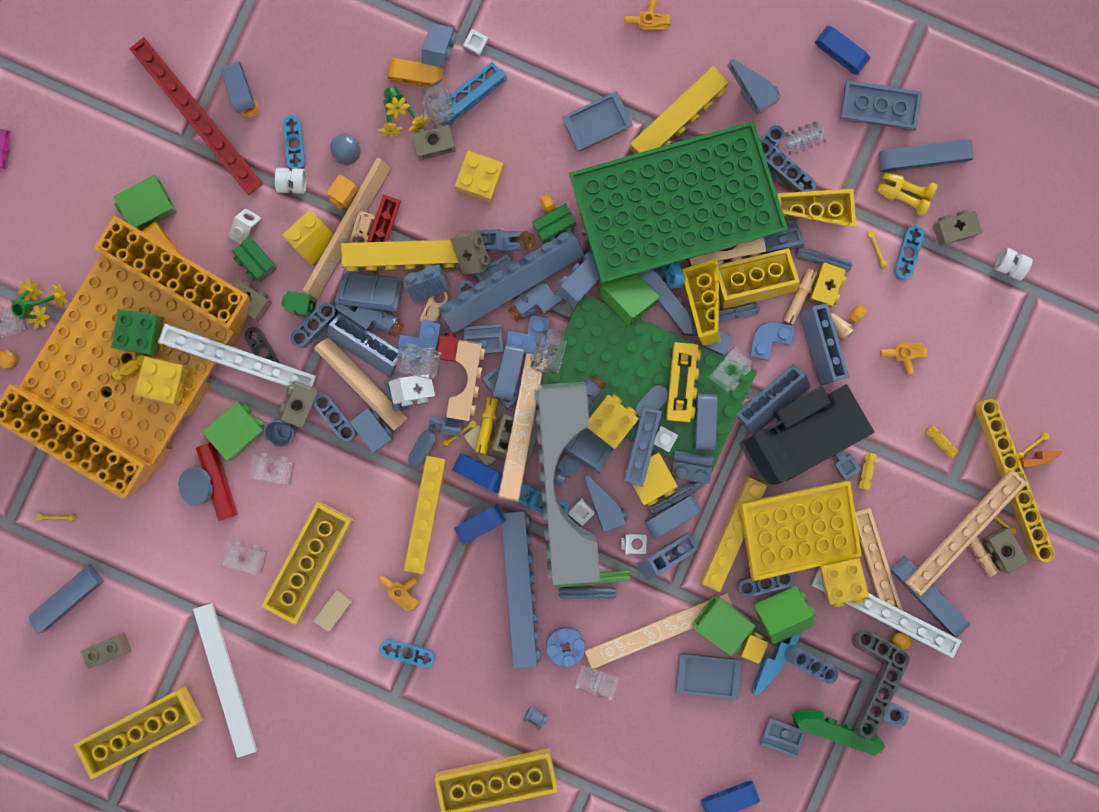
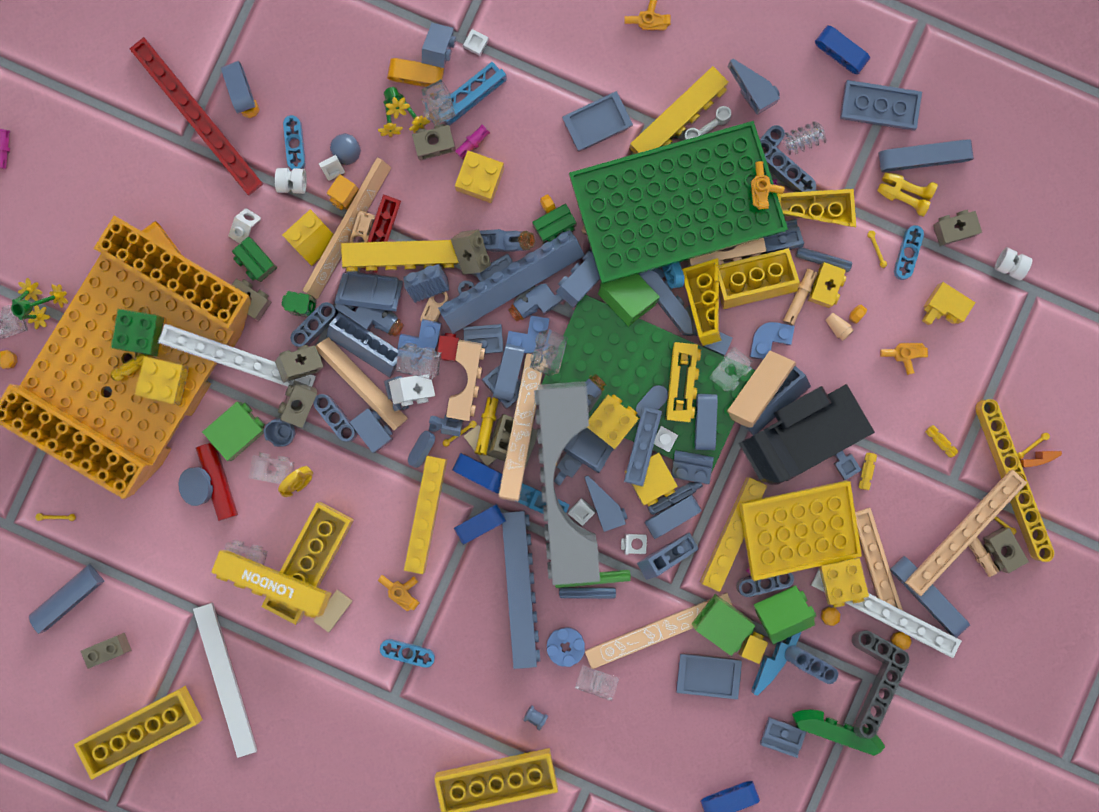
(145, 203): bright green brick -> none
(261, 337): black beam -> none
(271, 583): none -> yellow brick
(291, 370): none -> dark tan brick
(295, 481): none -> yellow tile
(332, 167): none -> white plate
(472, 141): none -> dark pink pin
(723, 116): none -> white bar
(737, 312): sand blue piece -> none
(760, 389): none -> light nougat brick
(761, 187): none -> light orange piece
(824, 344): sand blue brick -> none
(830, 616): none -> light orange tile
(900, 719): sand blue brick -> none
(949, 303): none -> yellow hinge

